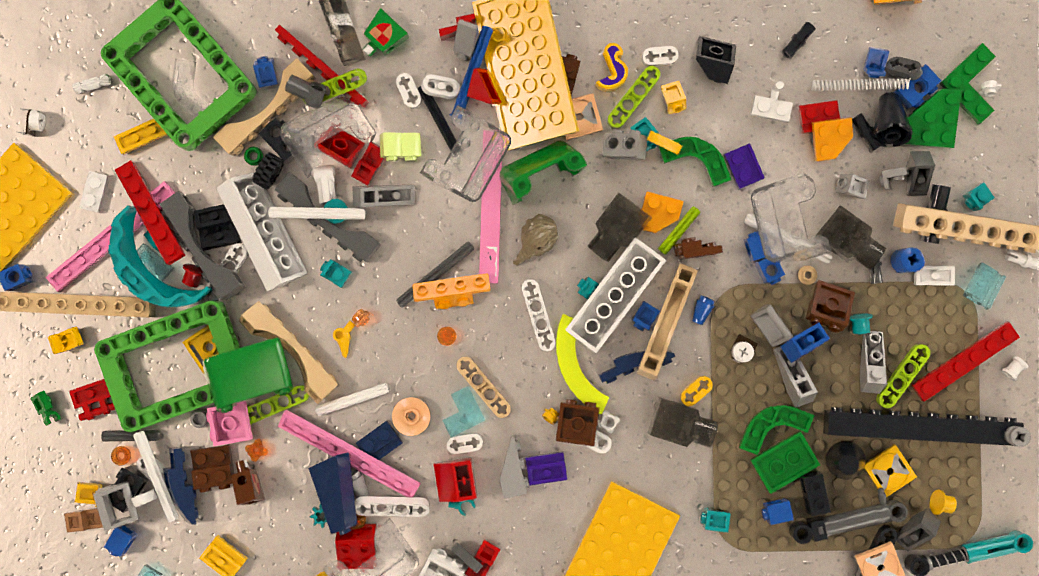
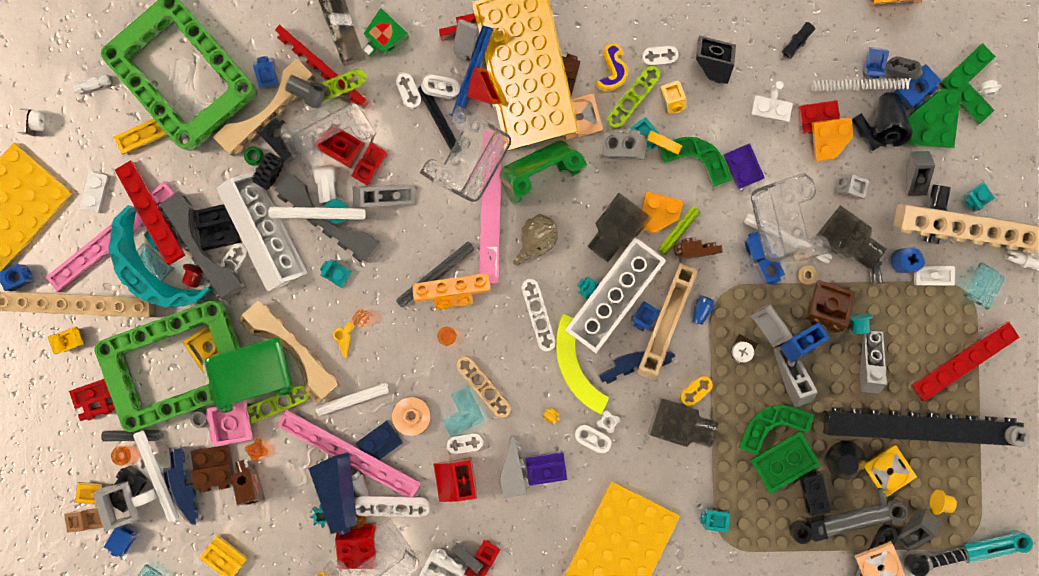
(43, 407): green plate -> none
(400, 146): yellowish green brick -> none
(457, 505): teal piece -> none
(577, 423): reddish brown plate -> none
(777, 511): blue brick -> none
(897, 174): light grey bracket -> none
(901, 374): lime beam -> none
(1015, 368): white bush -> none

